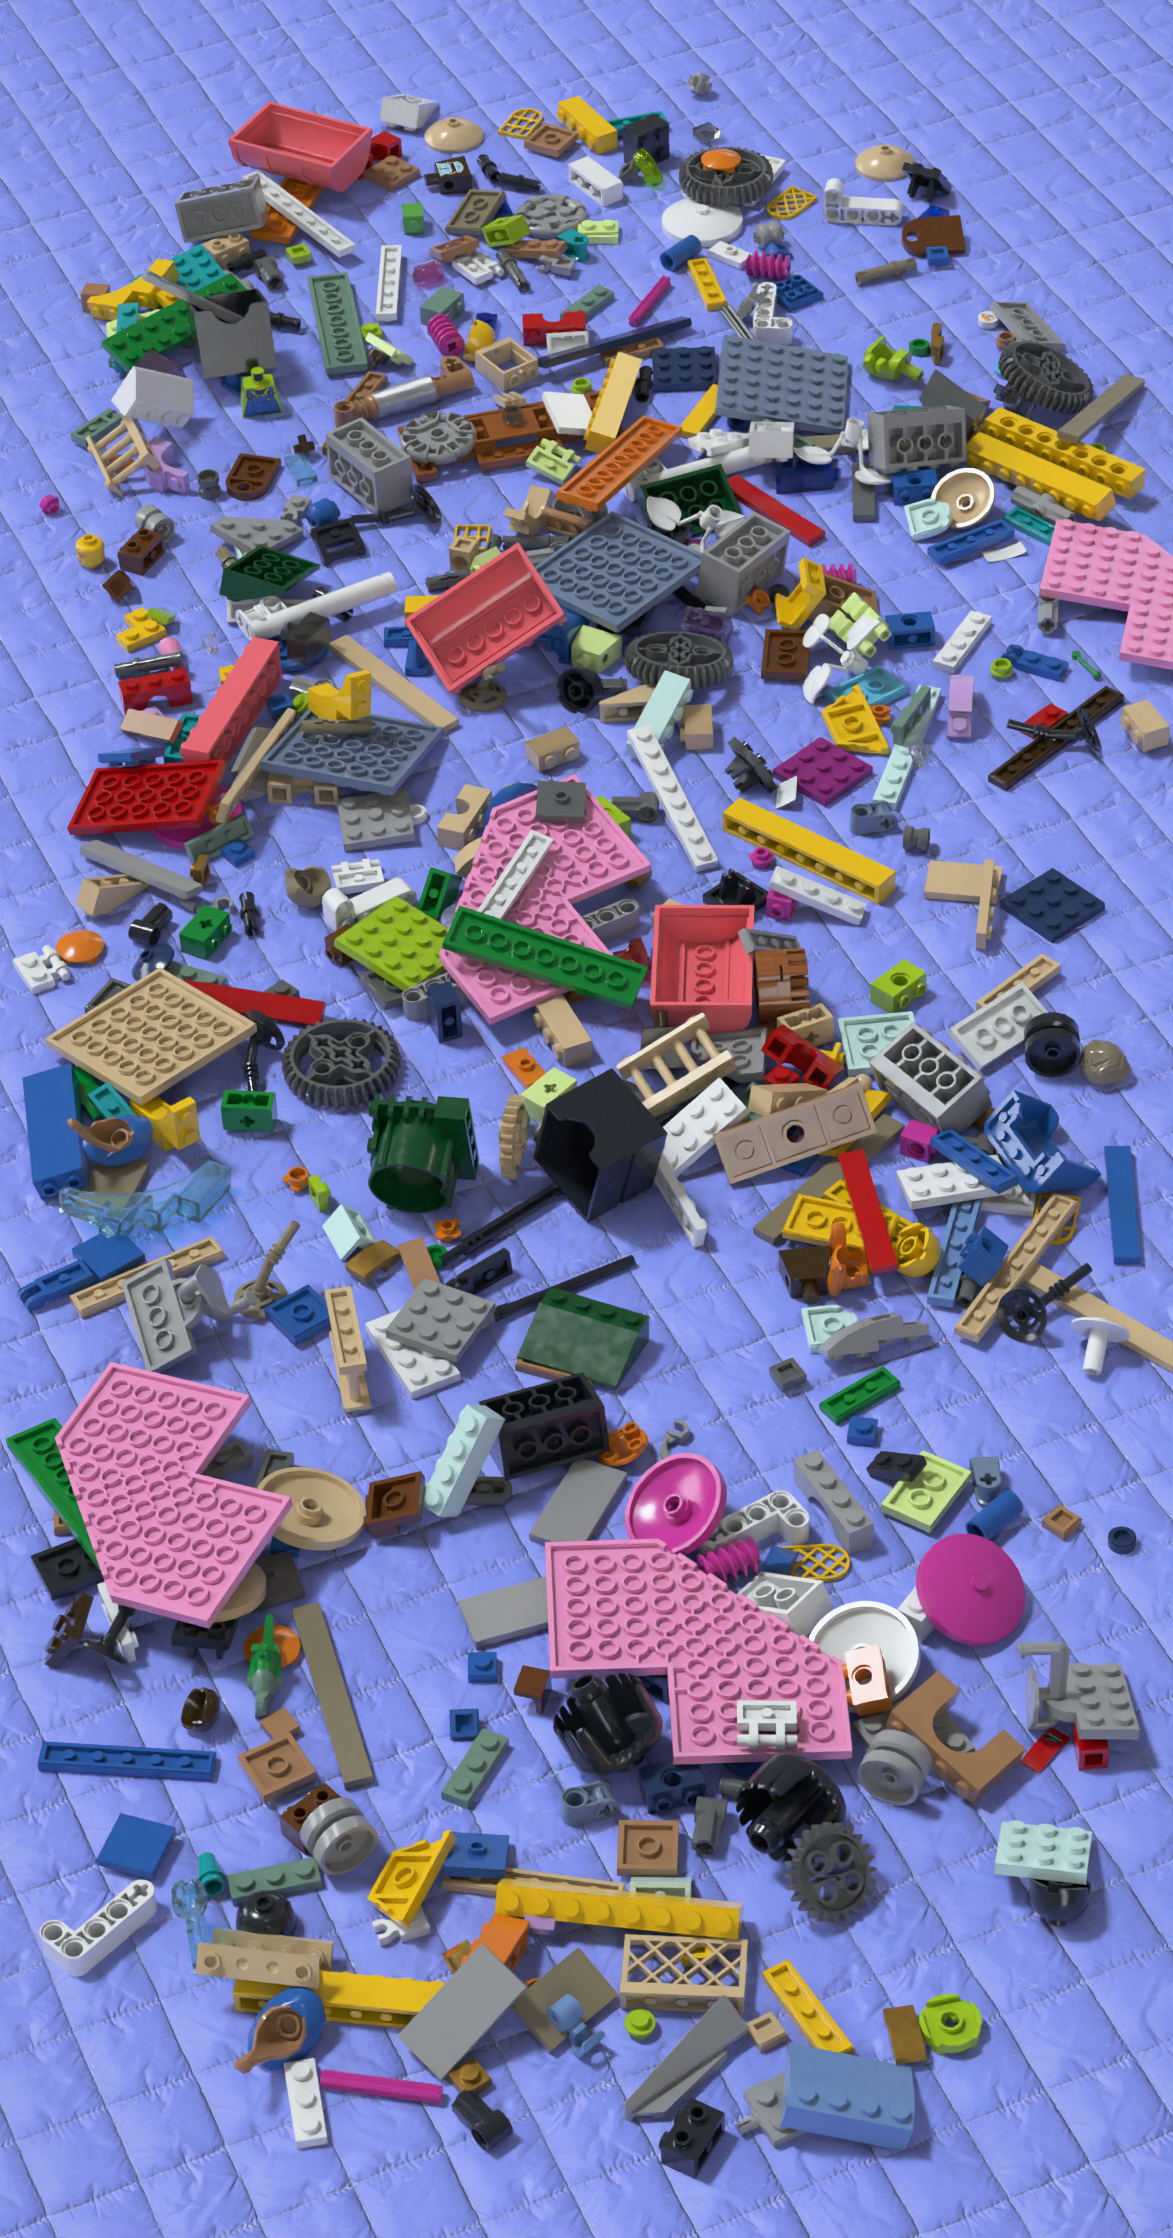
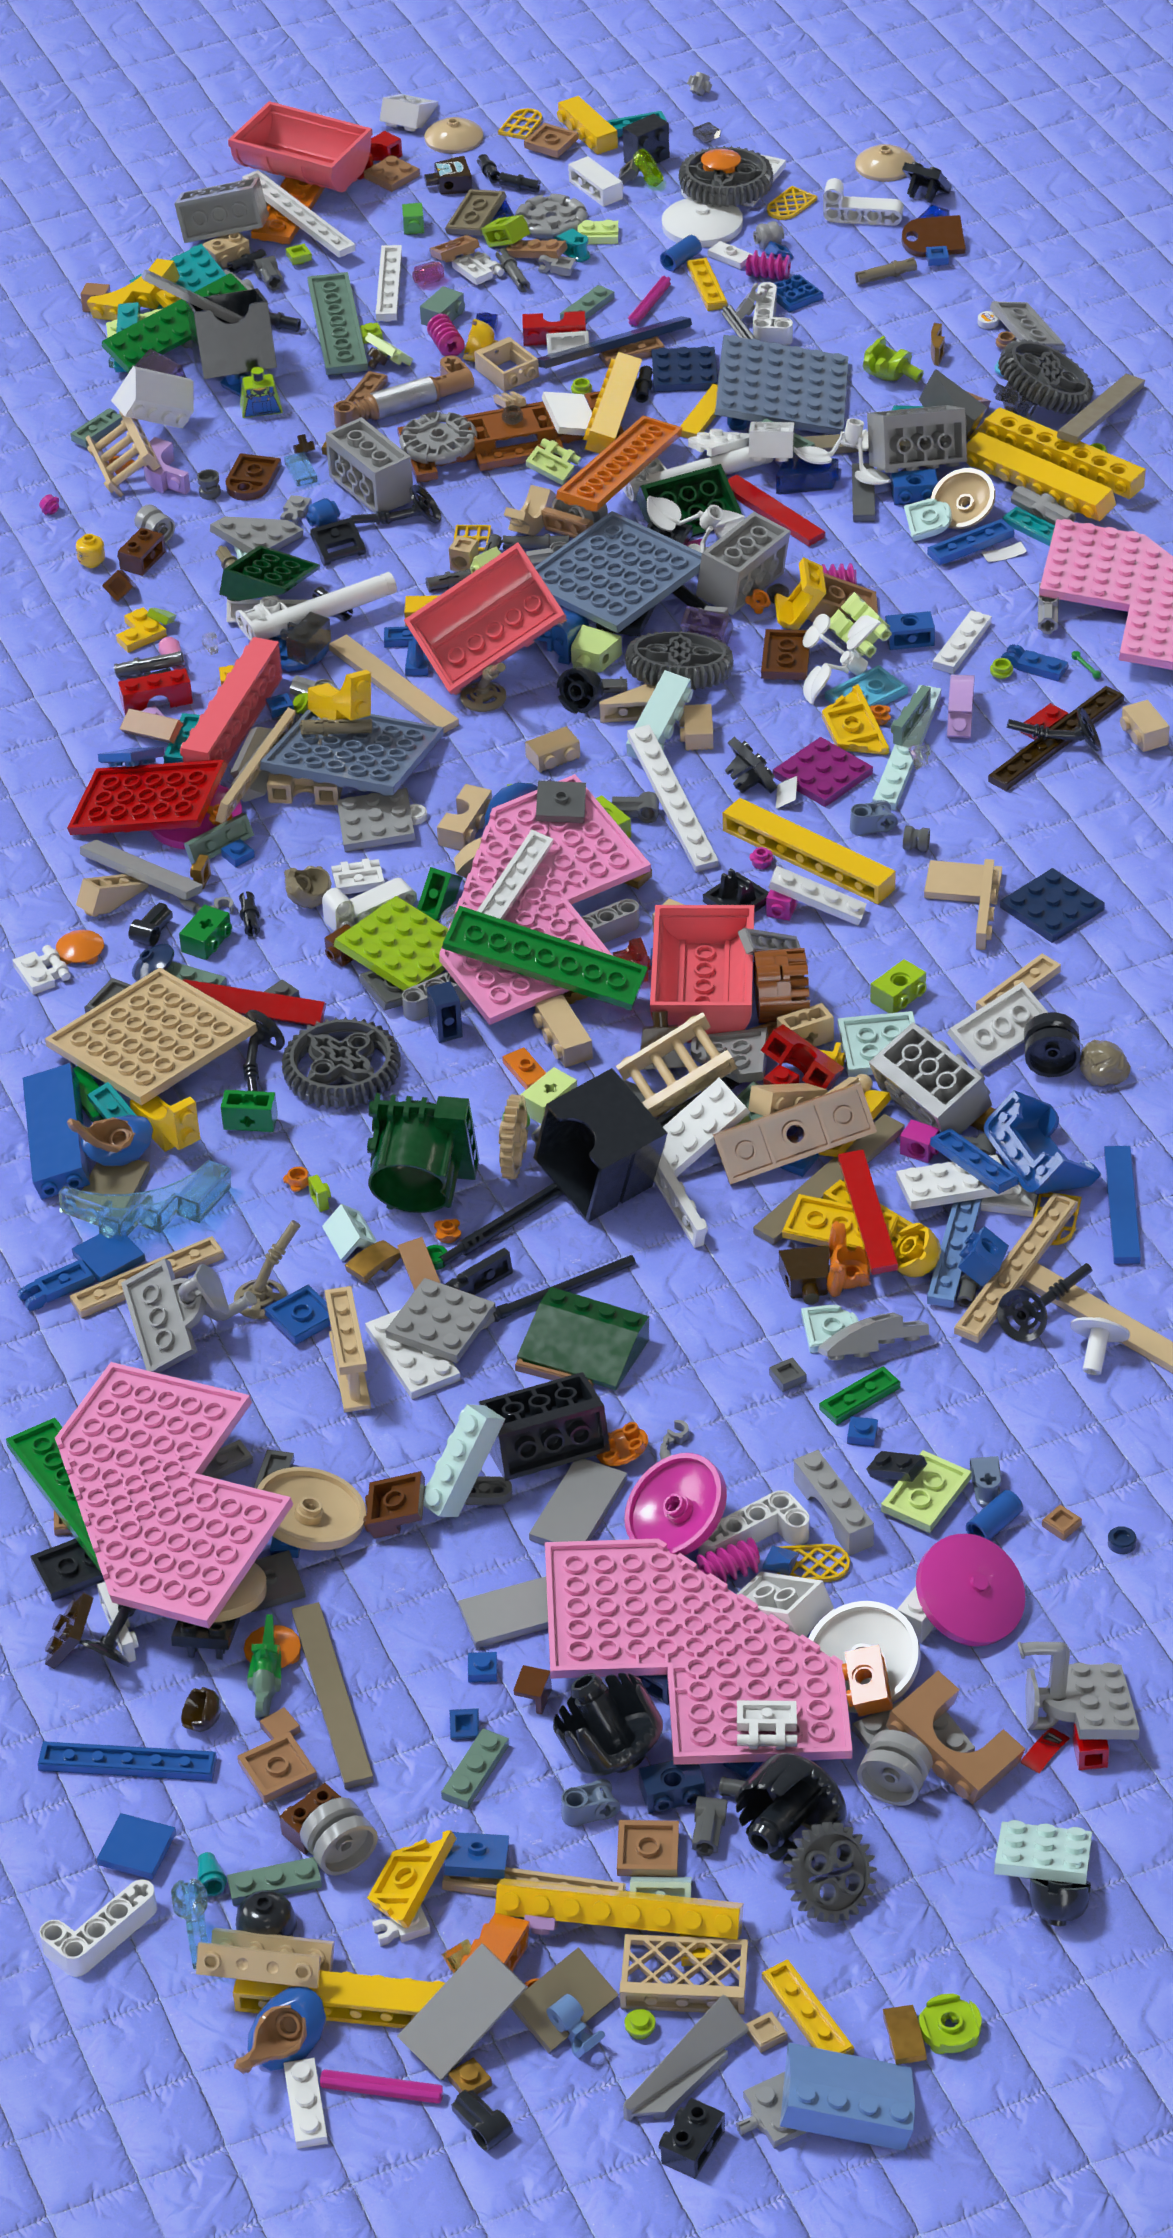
(919, 347): green tile -> none

